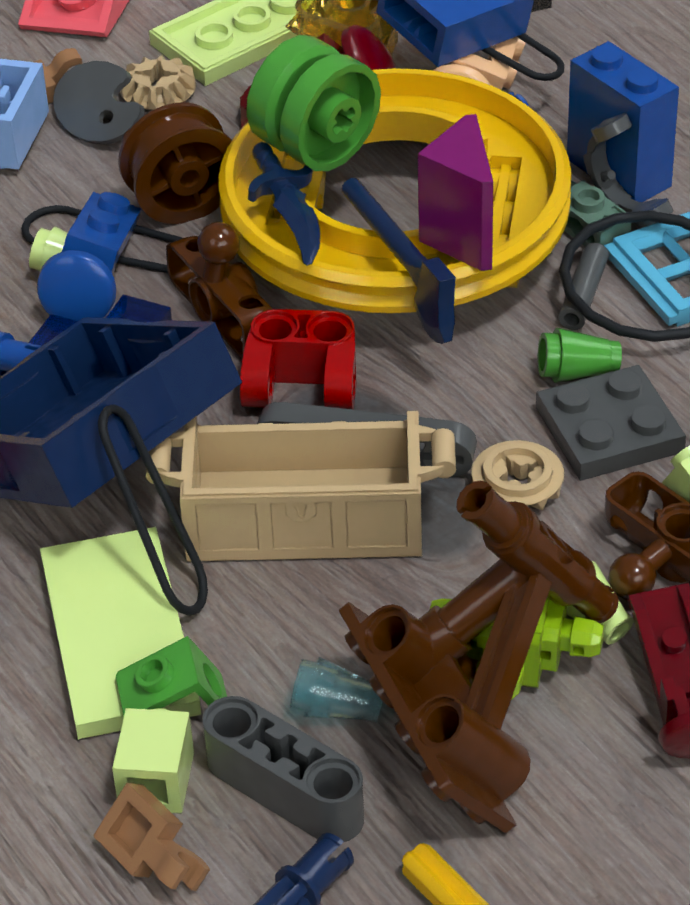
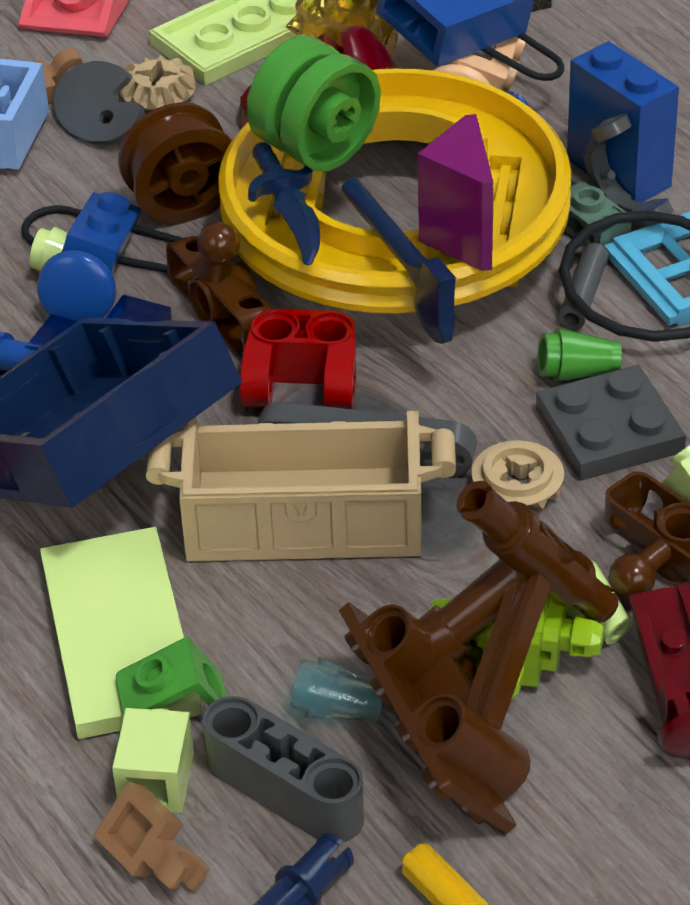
(139, 522): black piece -> none

